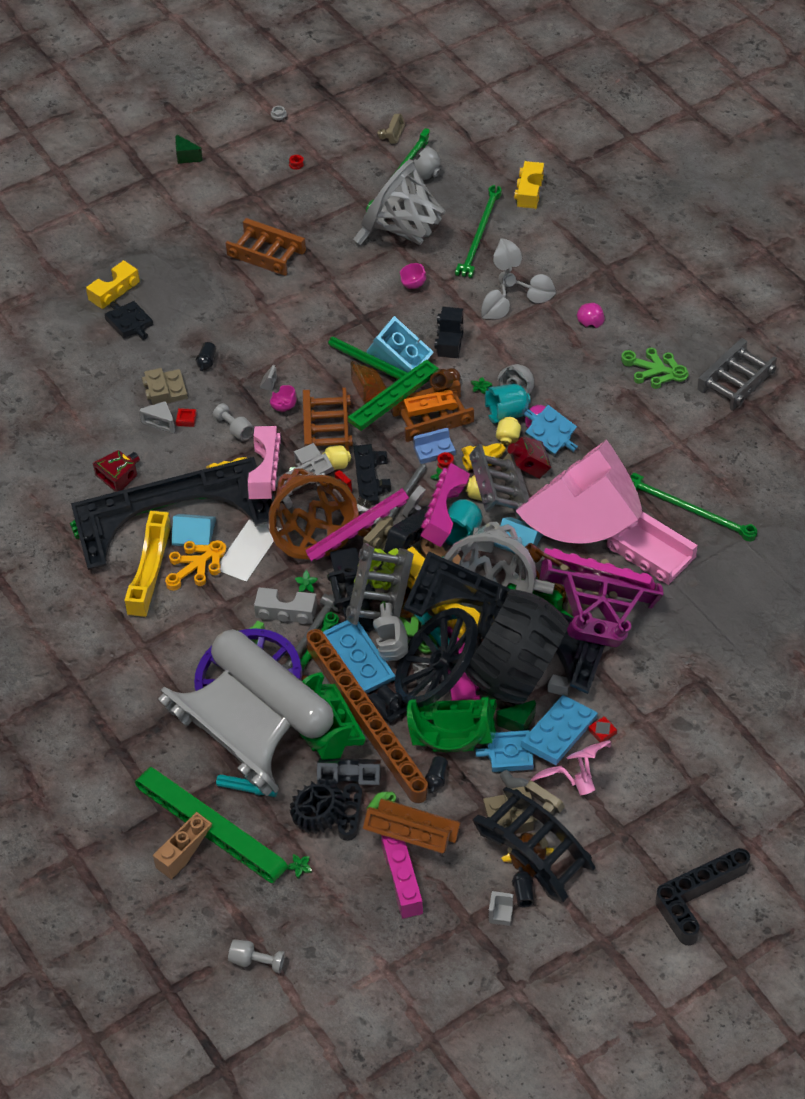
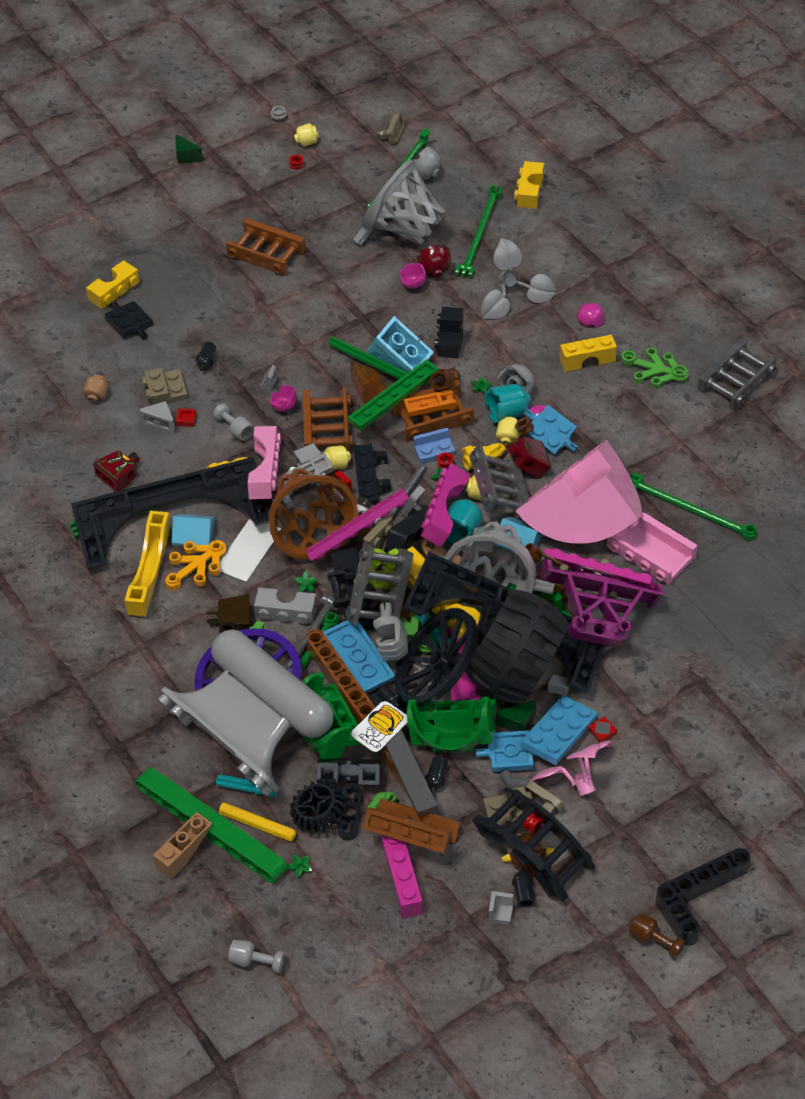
(95, 388): none -> medium nougat head
(232, 613): none -> dark brown torso
(257, 821): none -> yellow axle
(306, 135): none -> light yellow head
(379, 726): none -> sticker
(410, 774): none -> dark grey tile
(435, 260): none -> dark red cylinder
(524, 426): none -> reddish brown bush
(533, 823): none -> red bush
(576, 352): none -> yellow arch
(645, 929): none -> reddish brown piece

